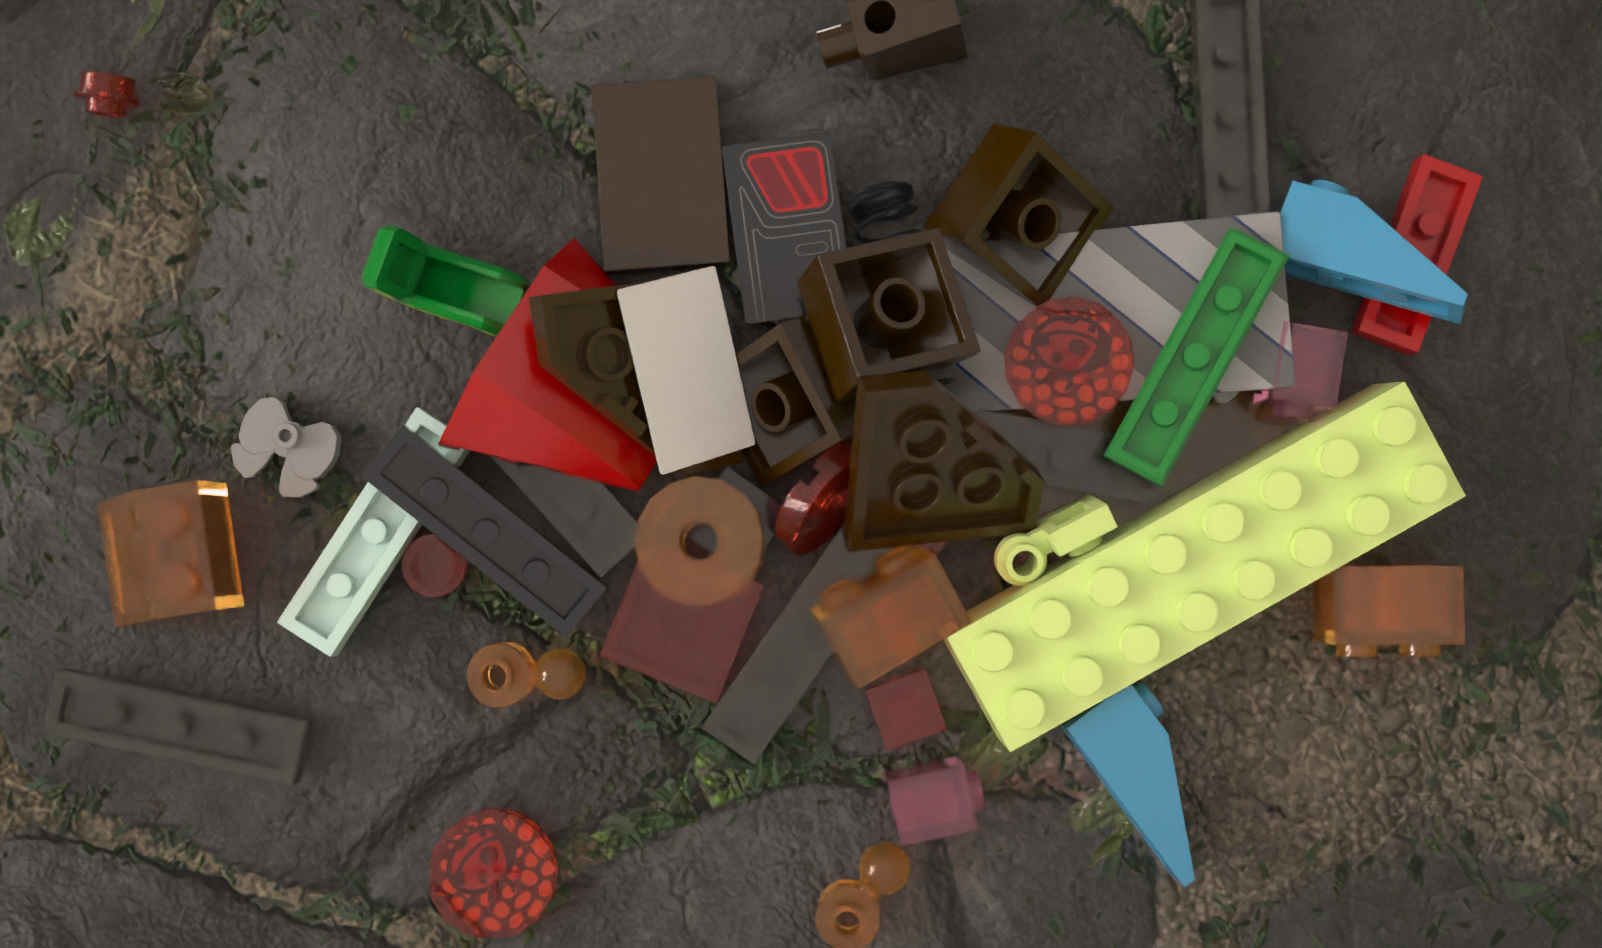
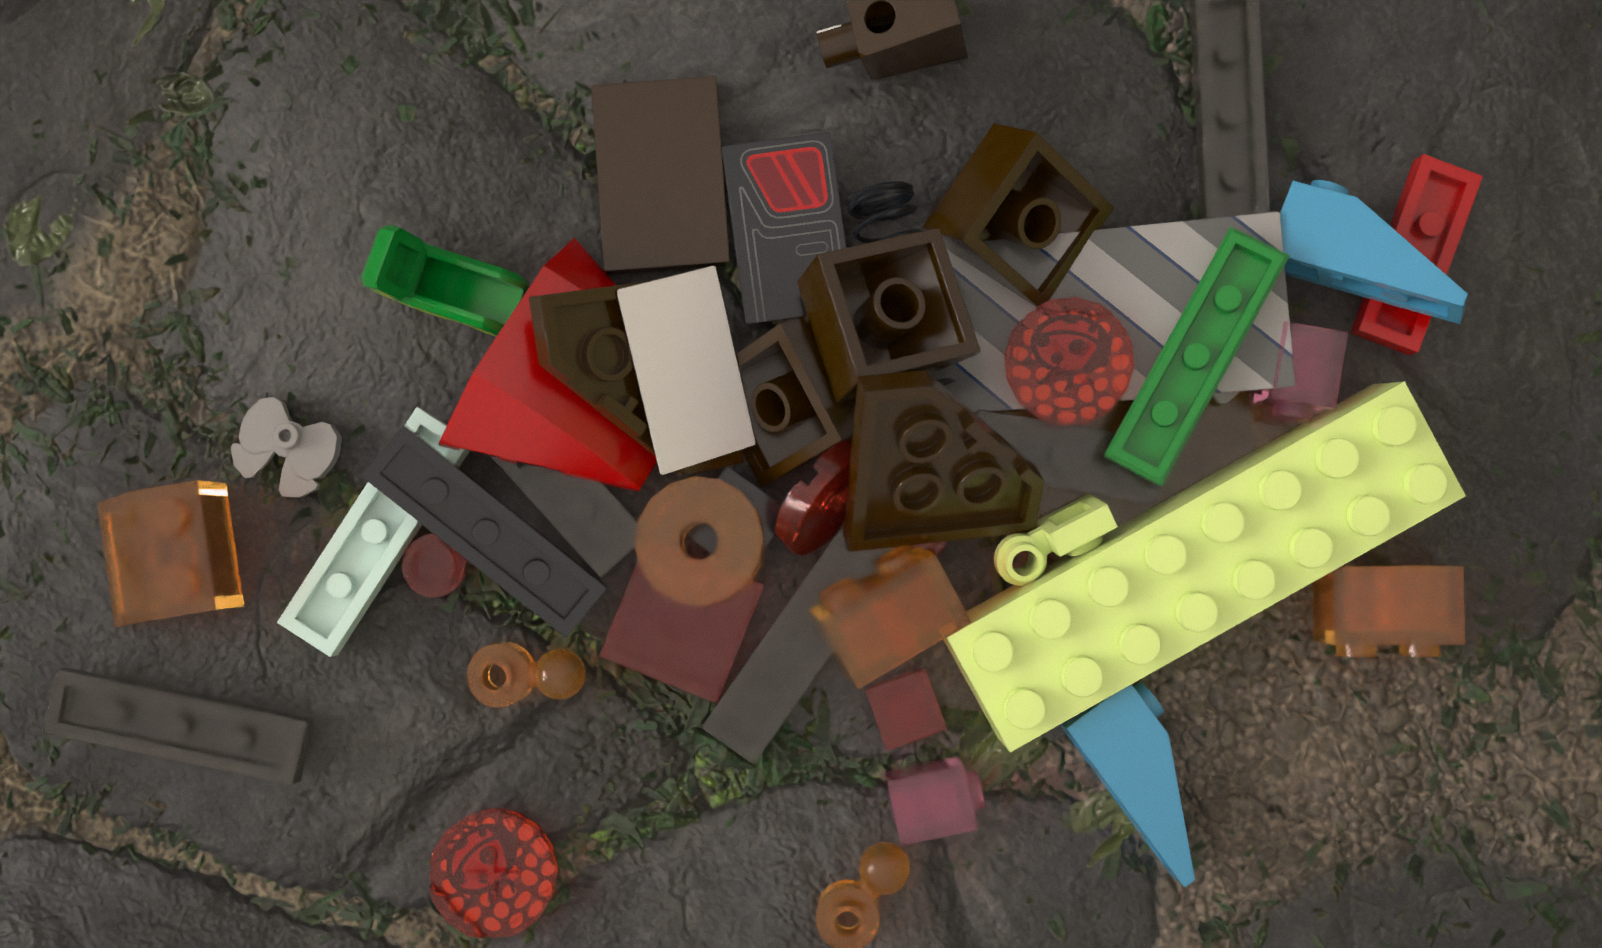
(106, 94): clear red plate -> none

